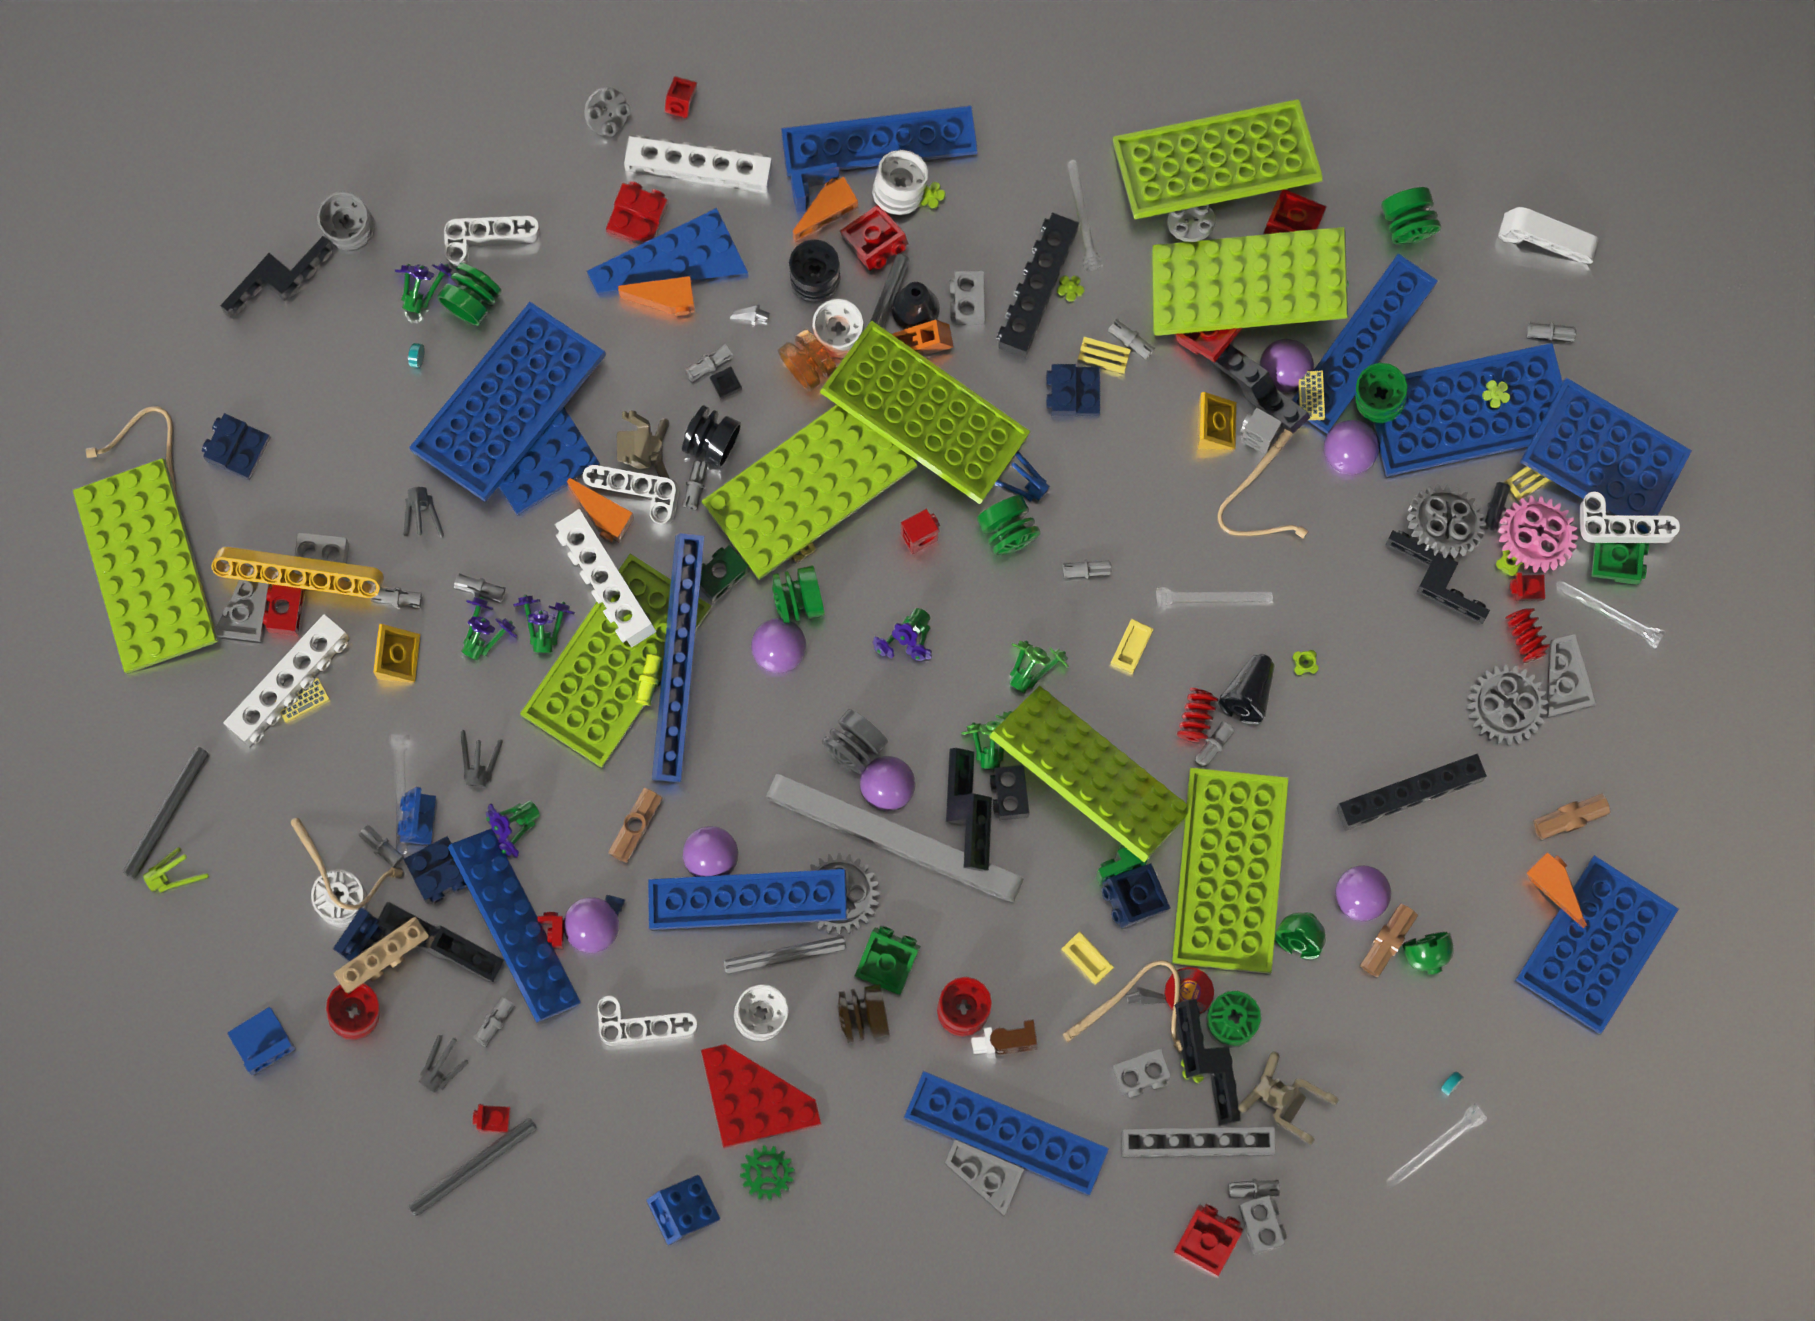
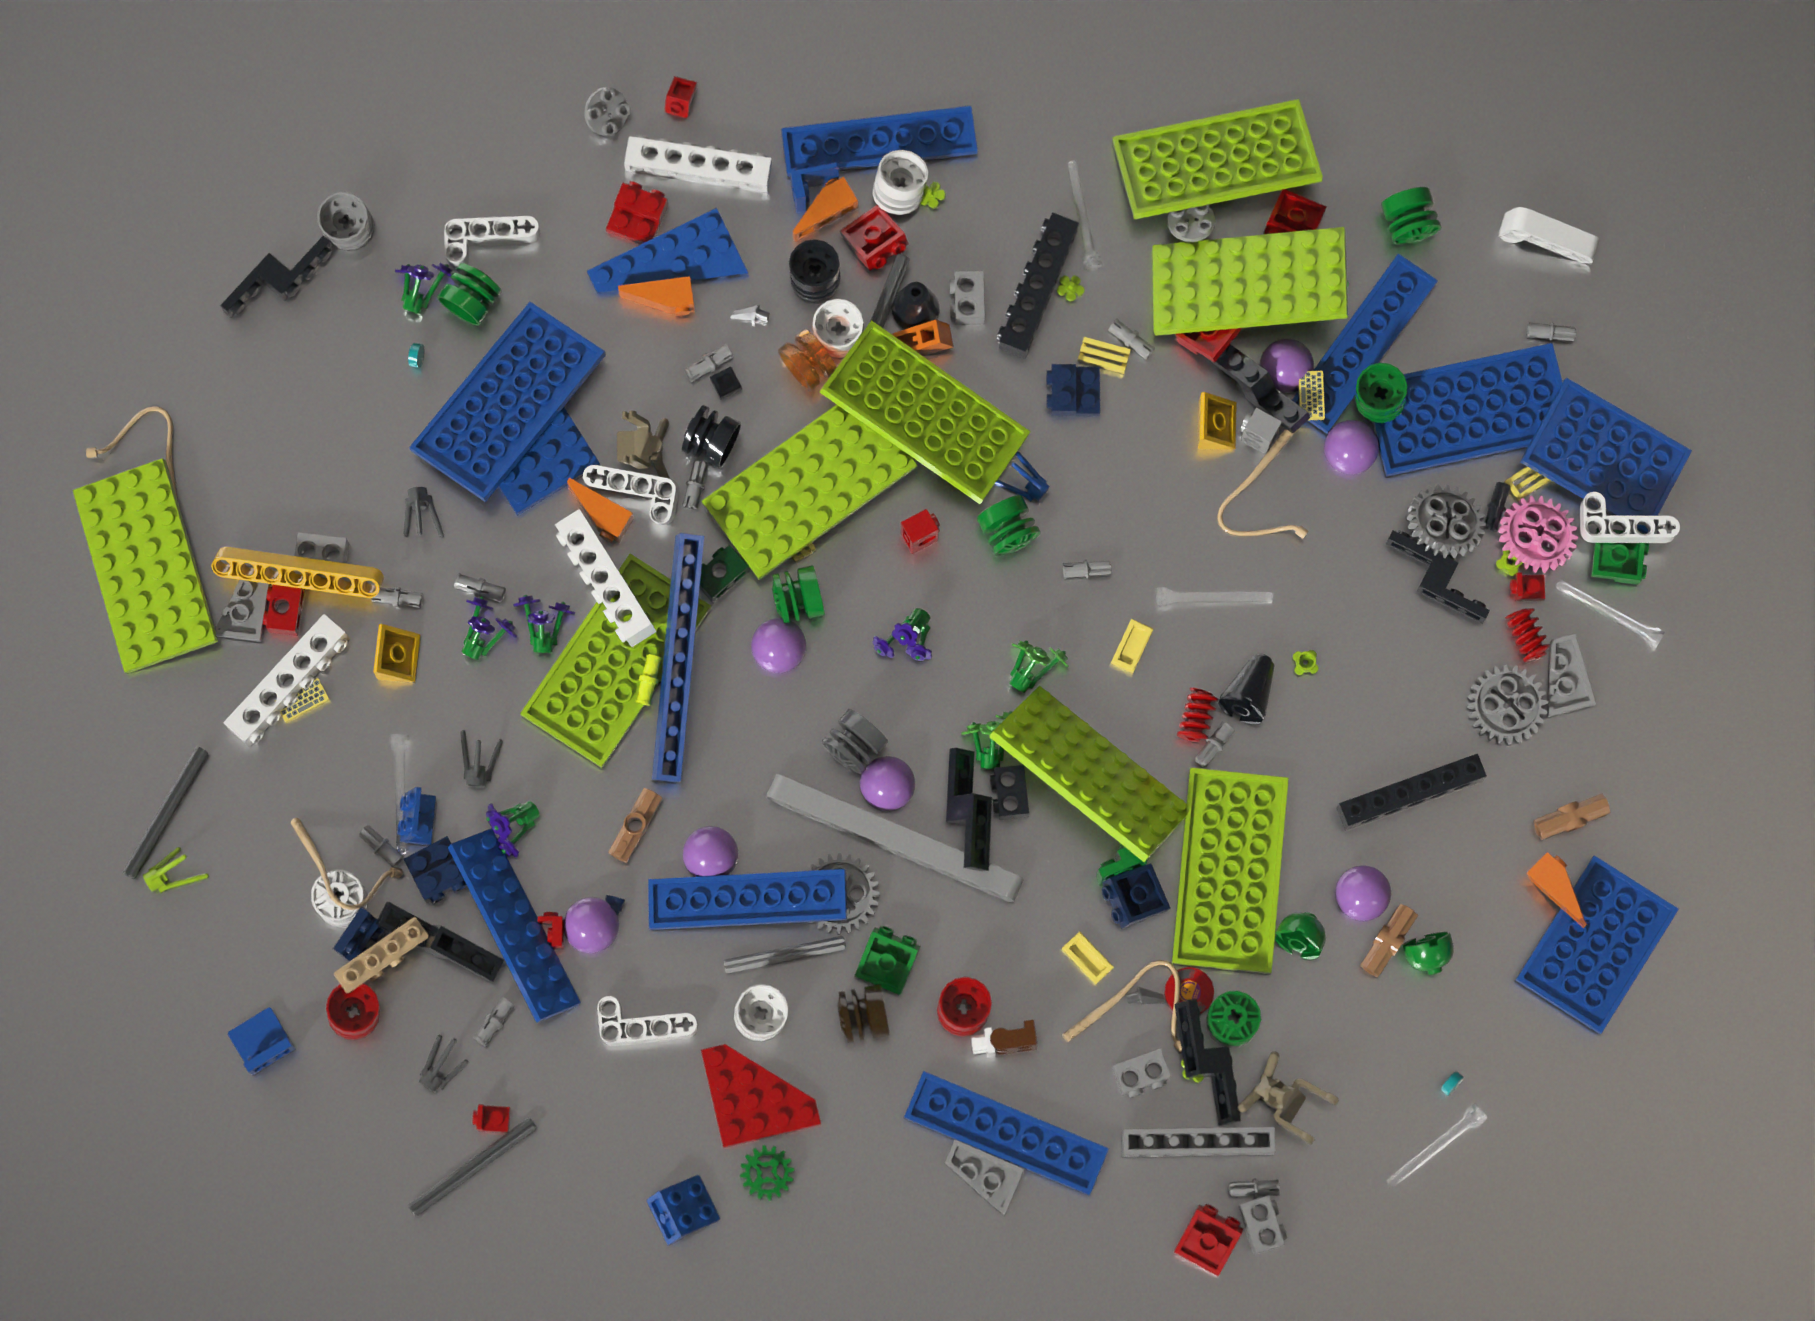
(235, 446): dark blue plate -> none
(1496, 394): lime plant -> none

